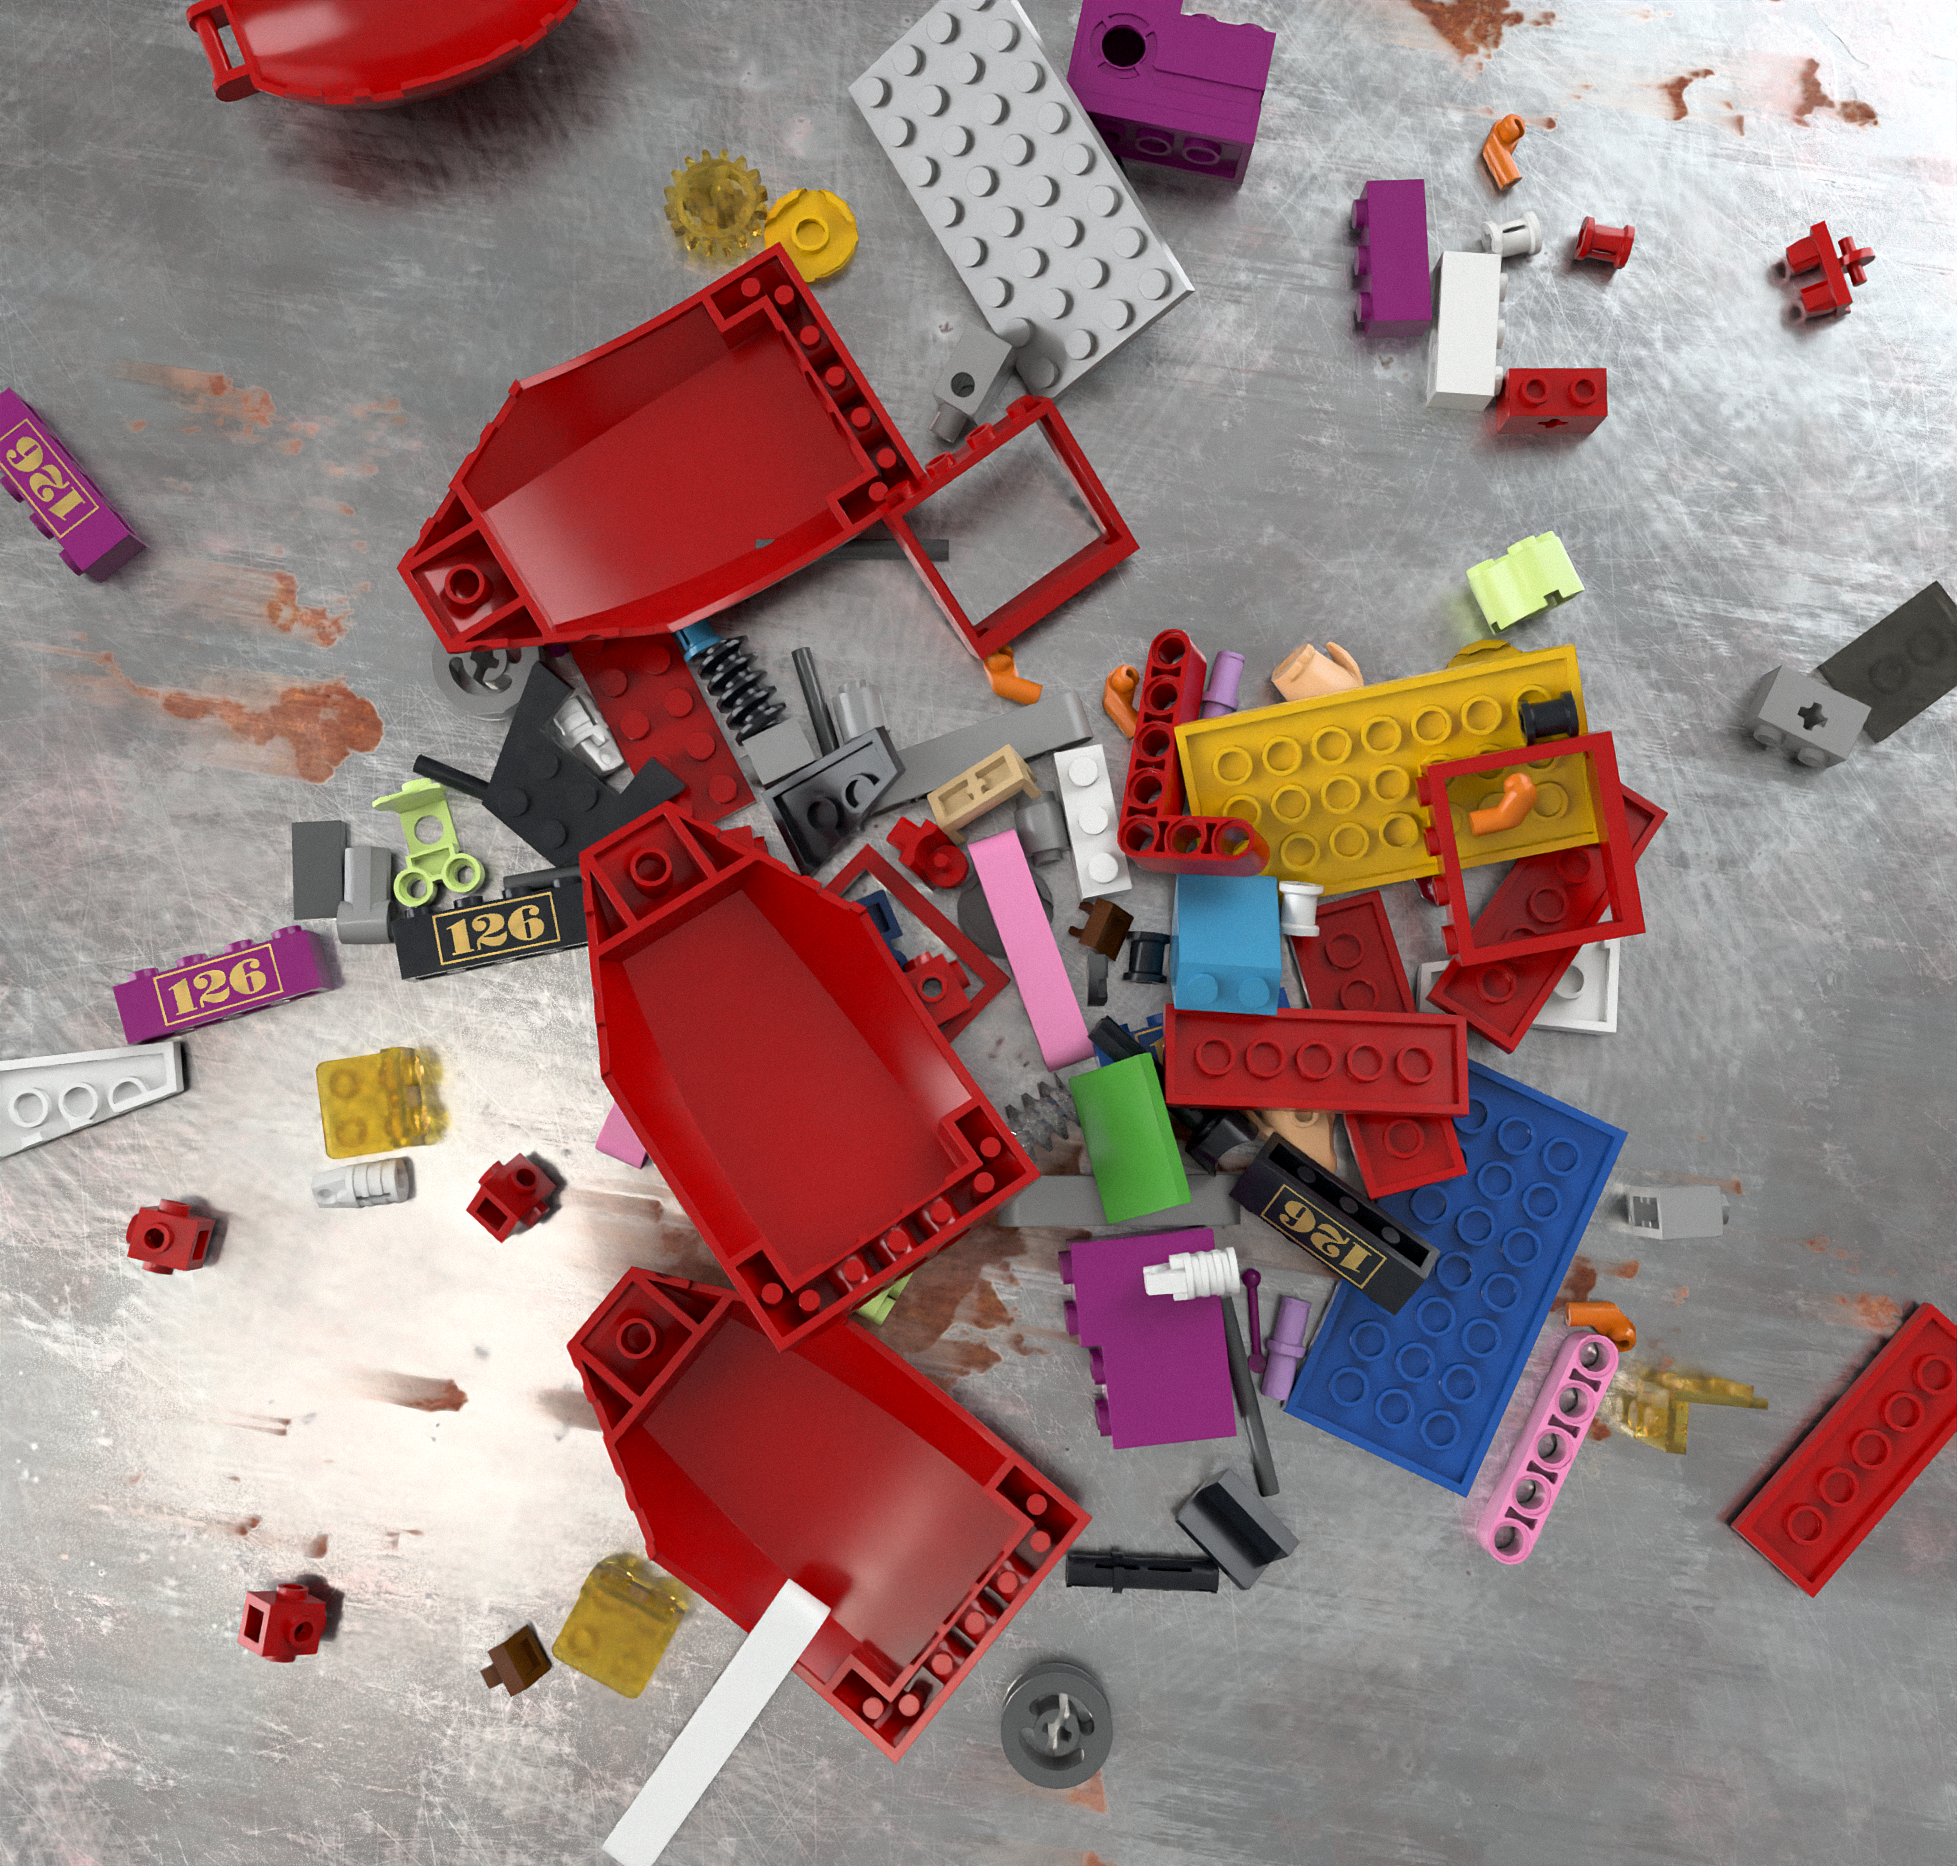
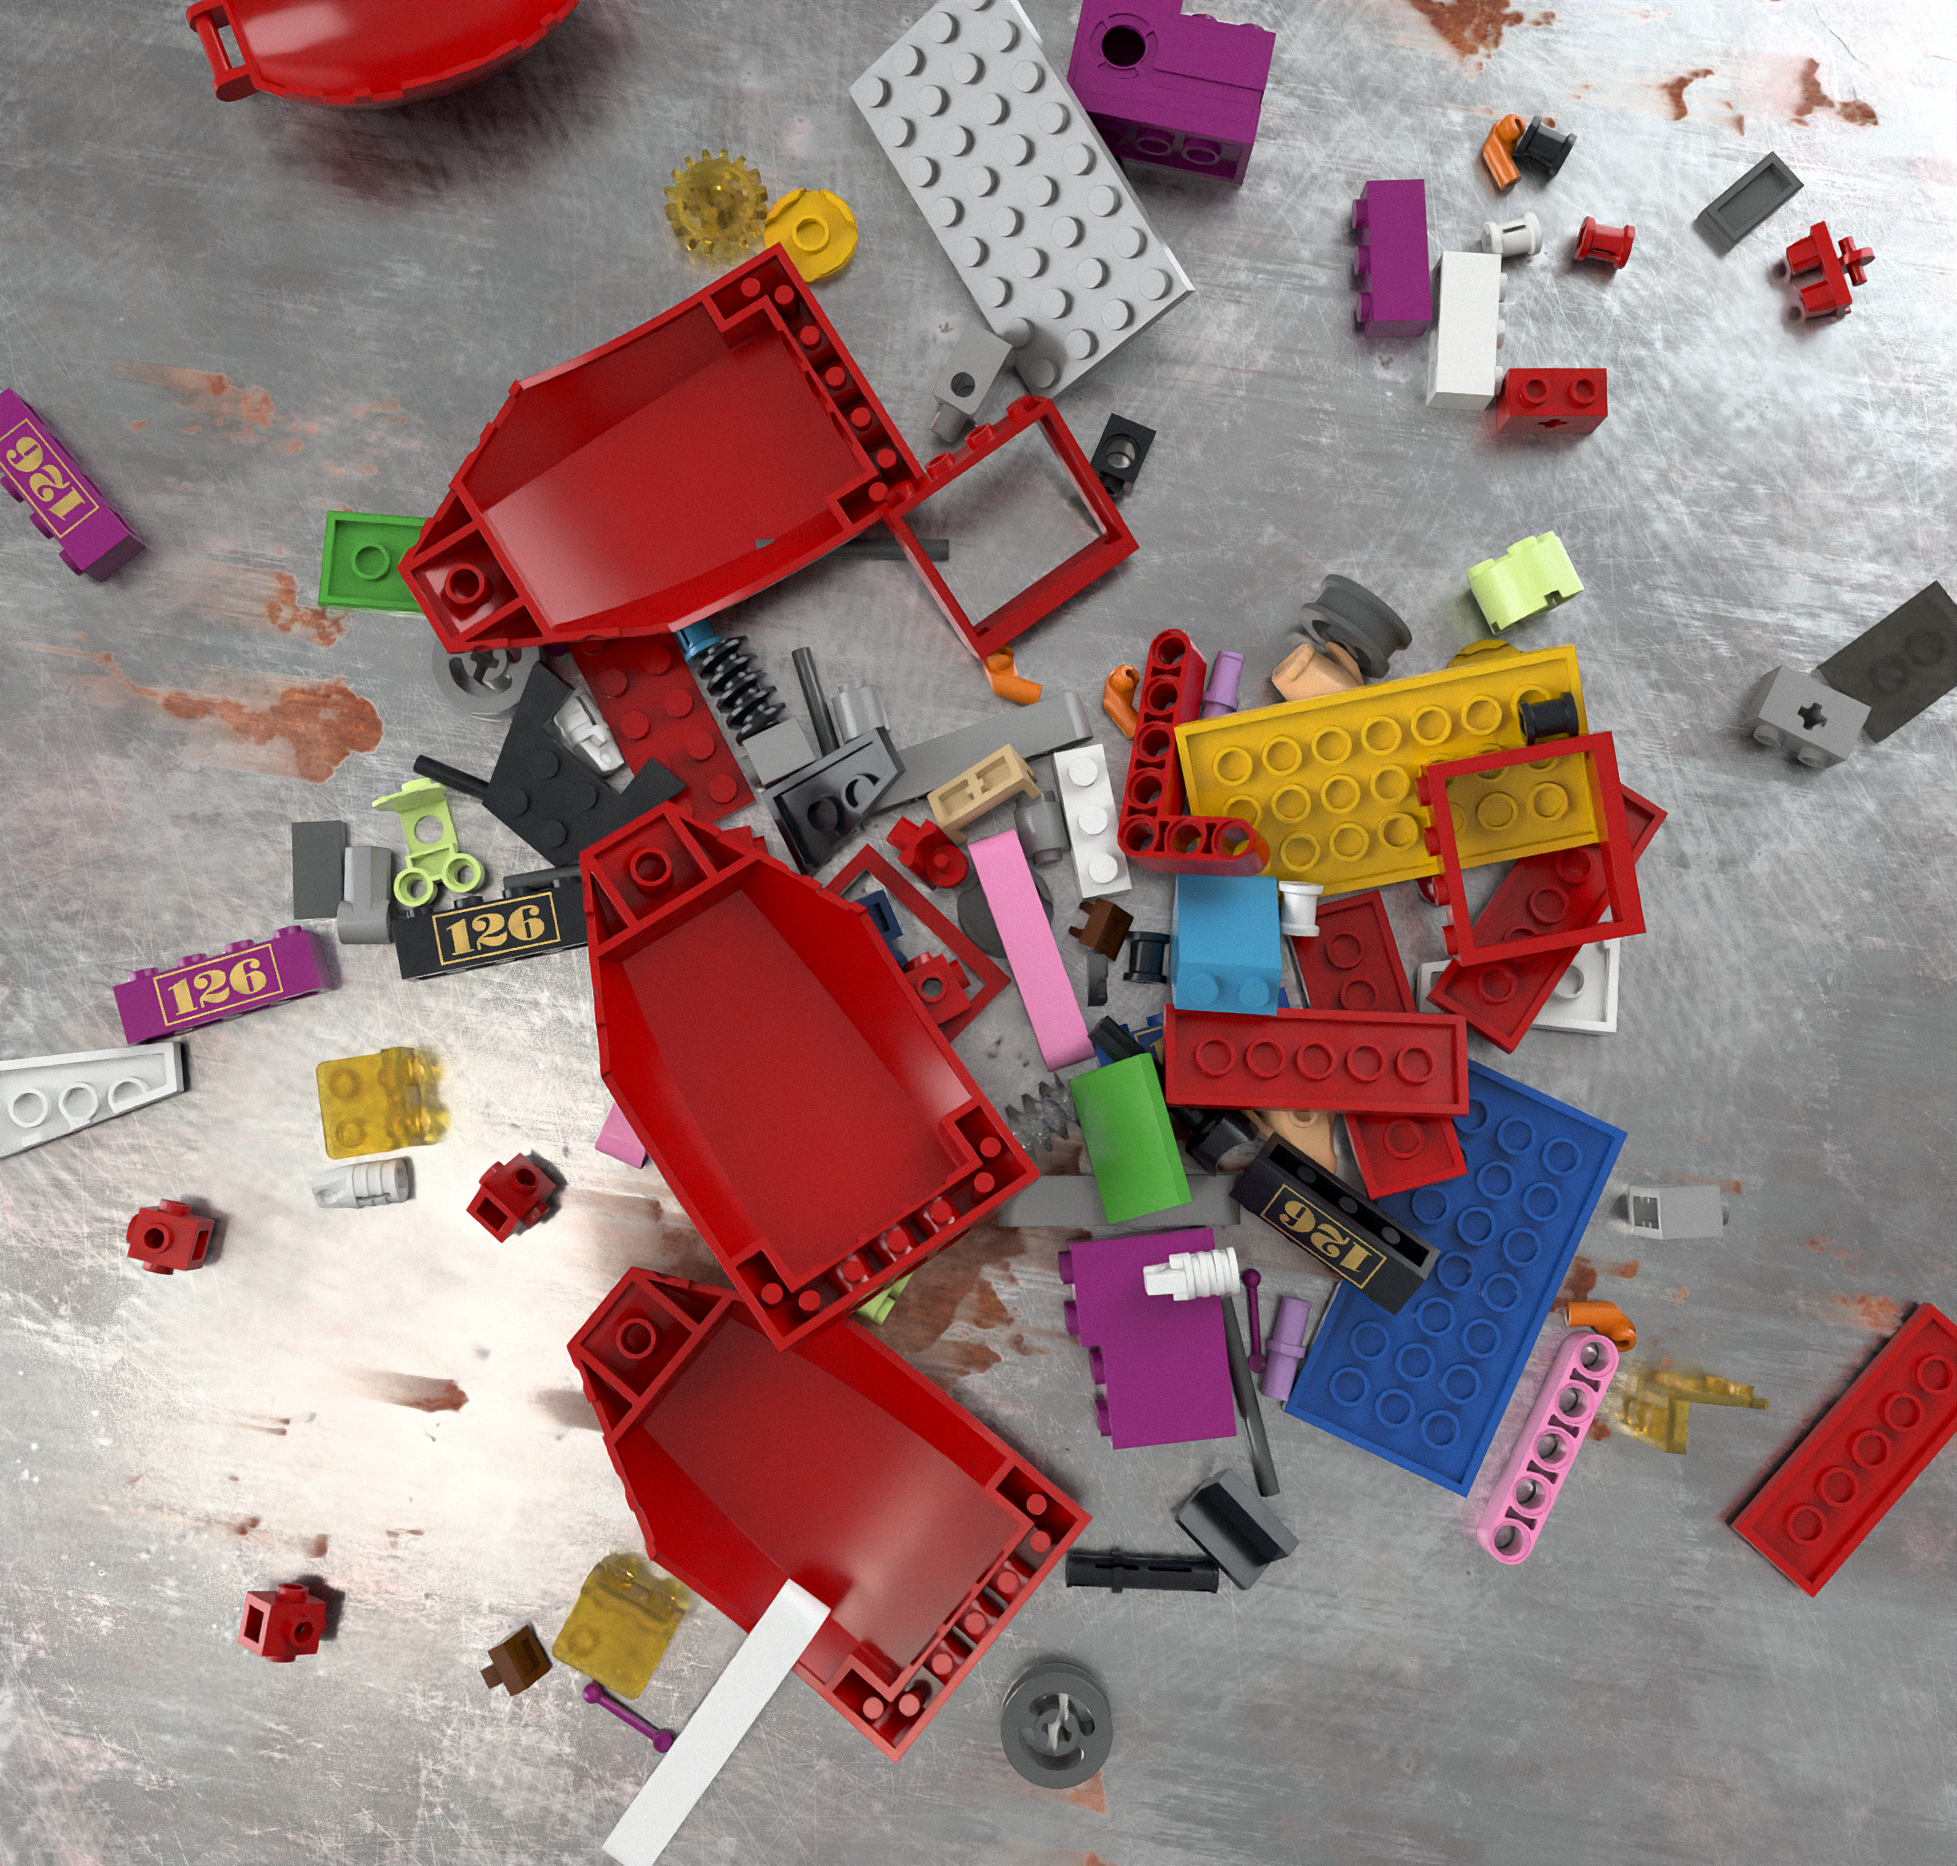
(363, 560): none -> bright green tile
(661, 1739): none -> magenta hinge
(1126, 437): none -> black brick
(1356, 623): none -> dark grey wheel
(1512, 809): orange arm -> none
(1545, 145): none -> black bush
(1750, 201): none -> dark grey tile

